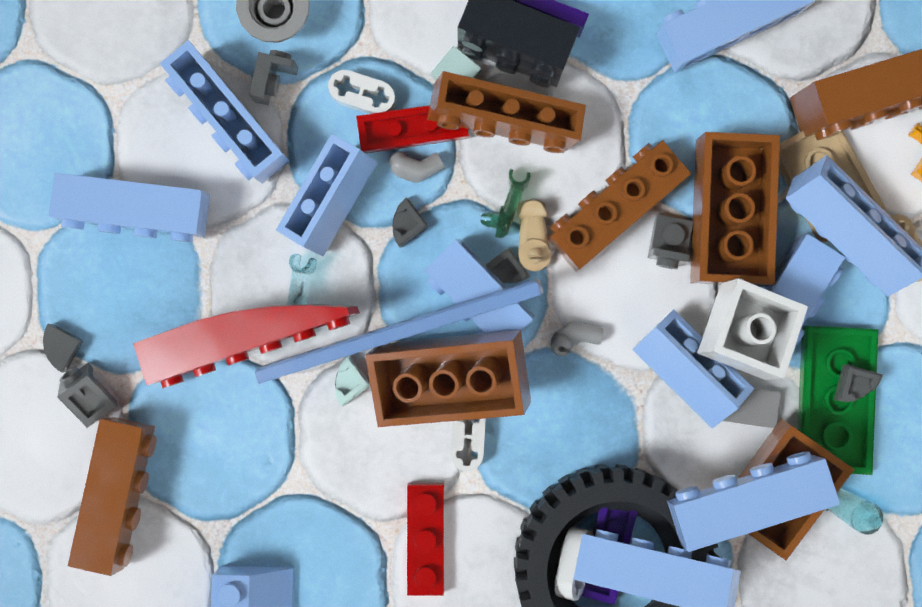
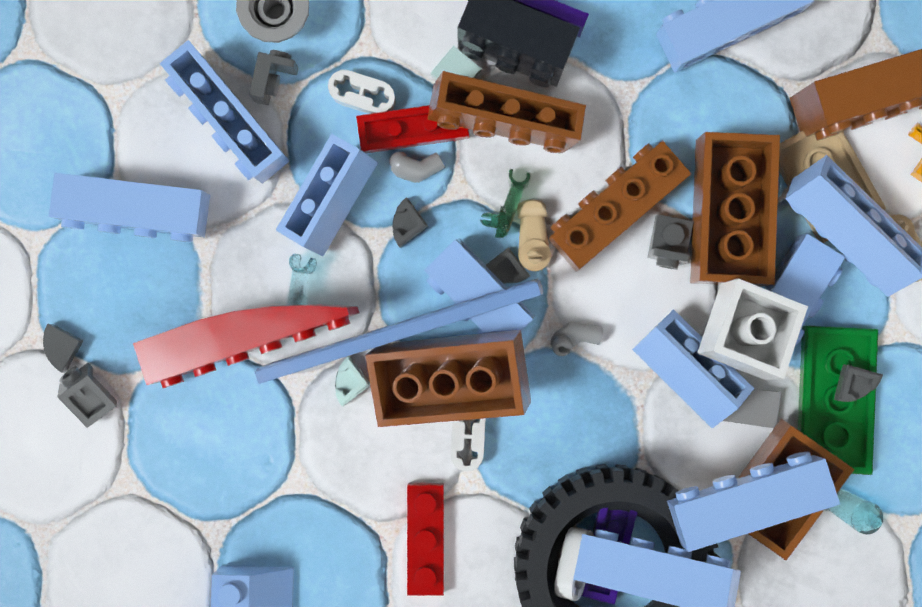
(112, 496): dark orange brick -> none

